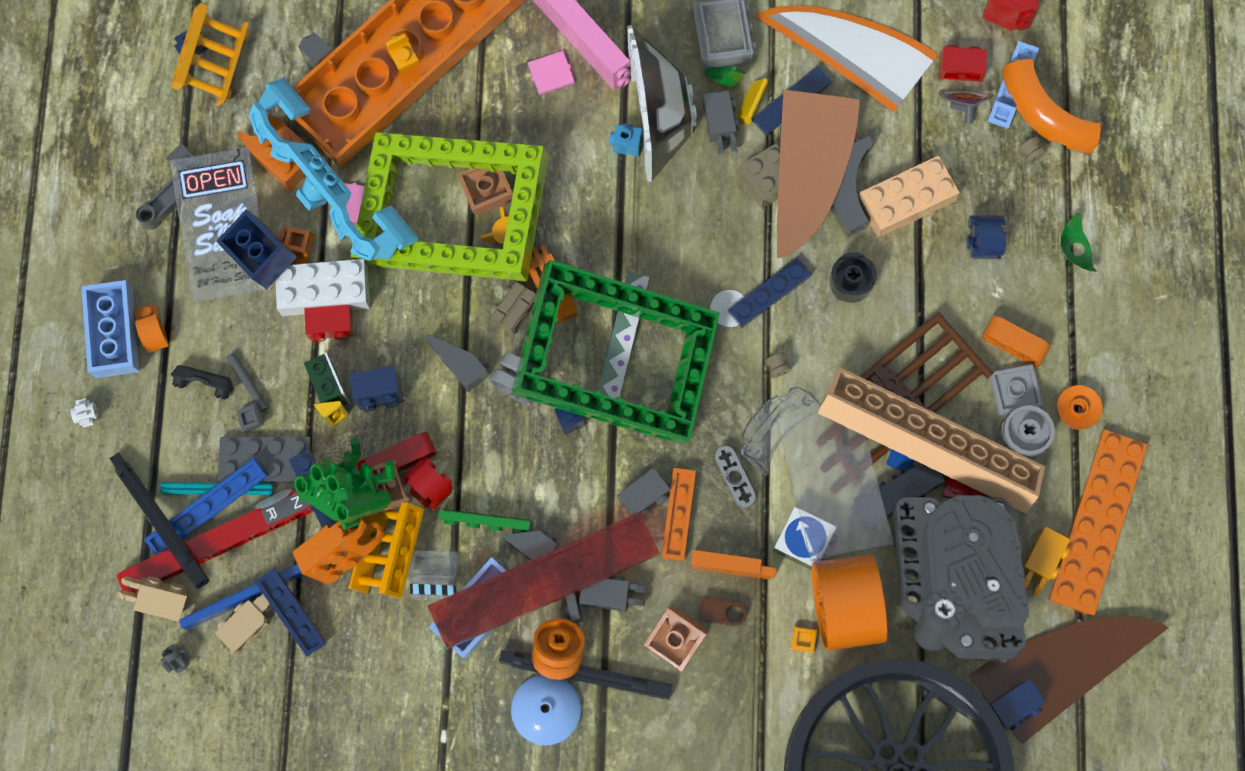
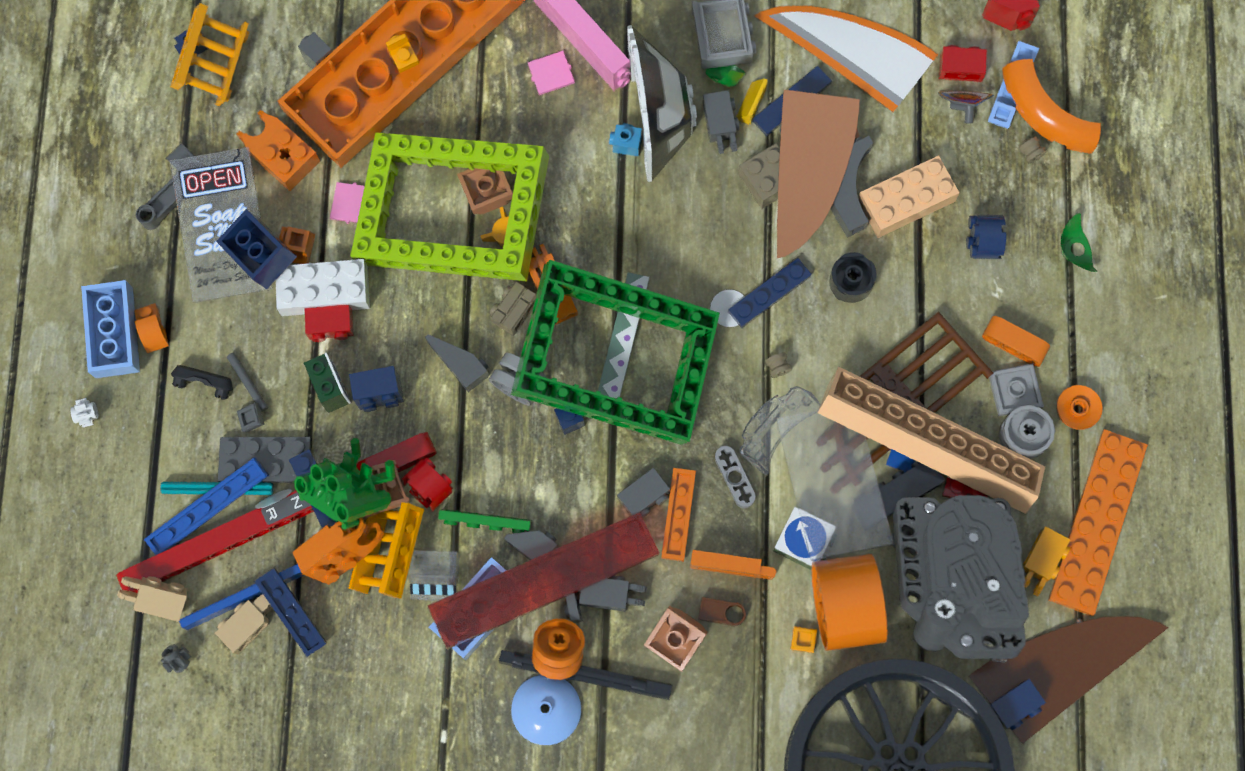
(159, 522): black piece -> none
(322, 182): medium azure piece -> none
(332, 412): yellow slope -> none

